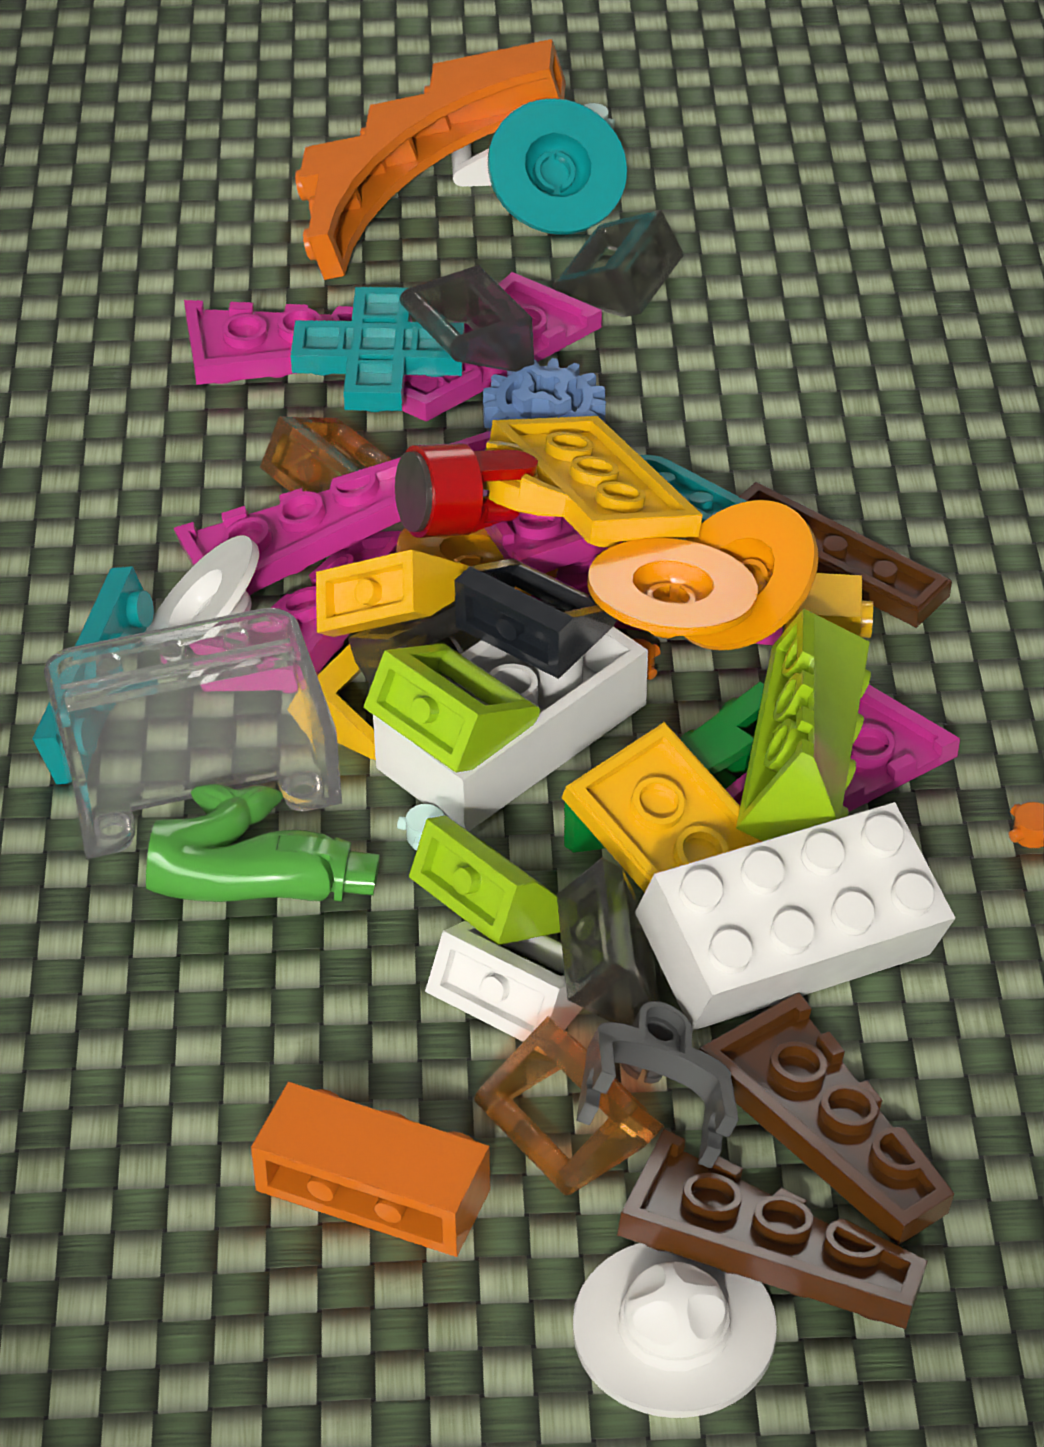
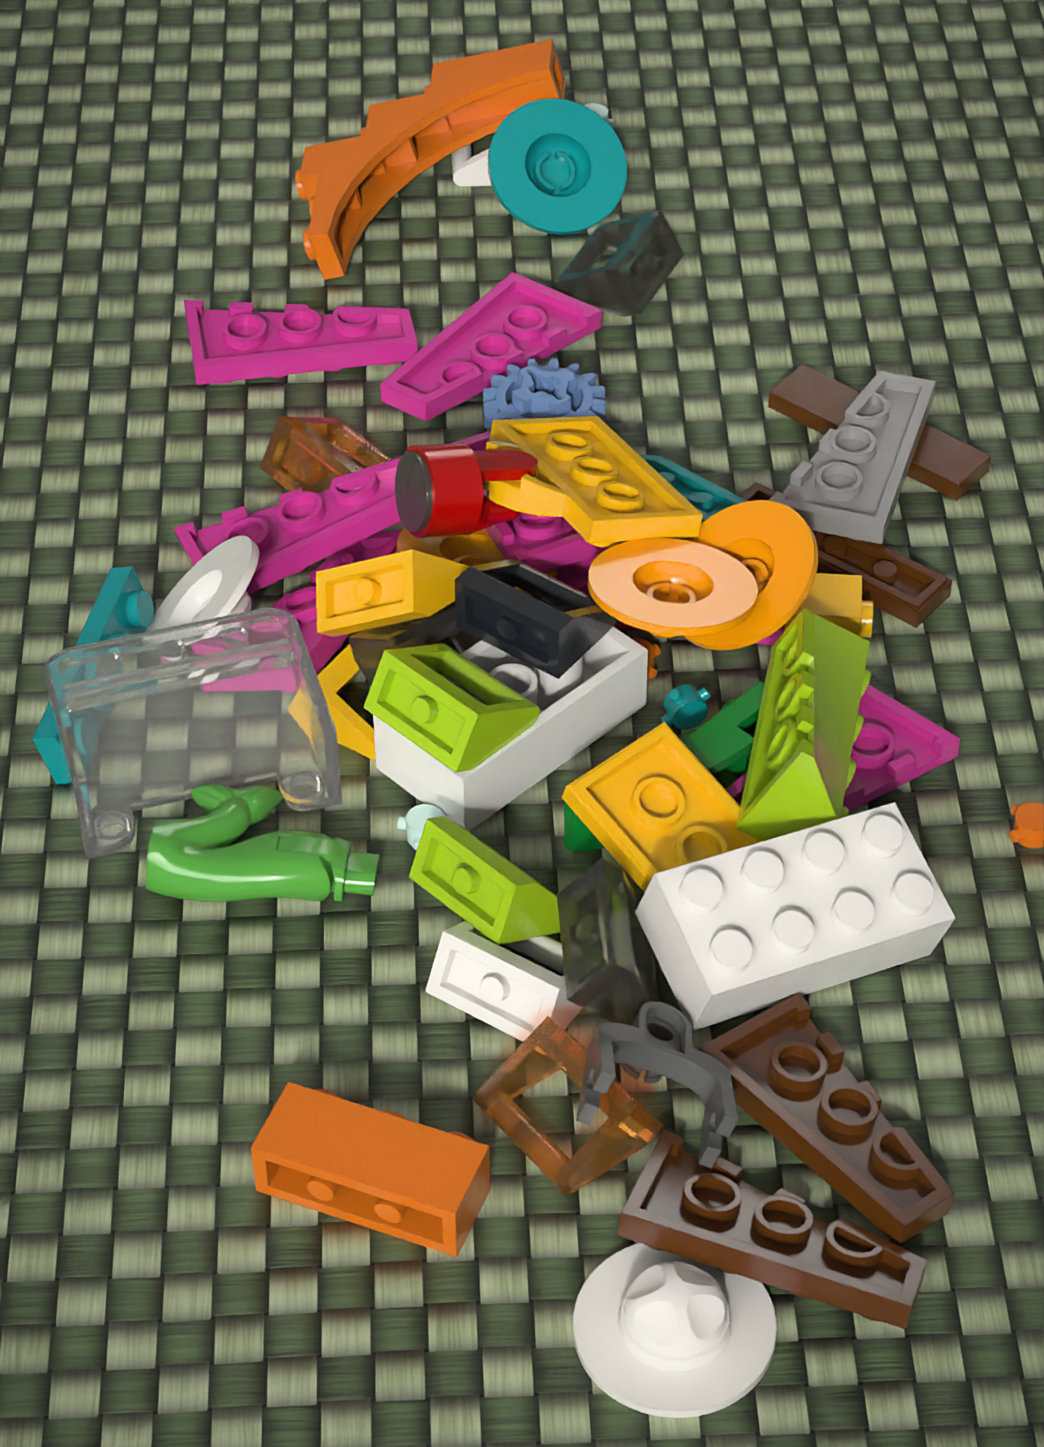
(372, 350): teal plate -> none
(499, 324): clear smoke tile -> none
(685, 706): none -> teal piece
(821, 405): none -> reddish brown tile
(864, 462): none -> light grey wing

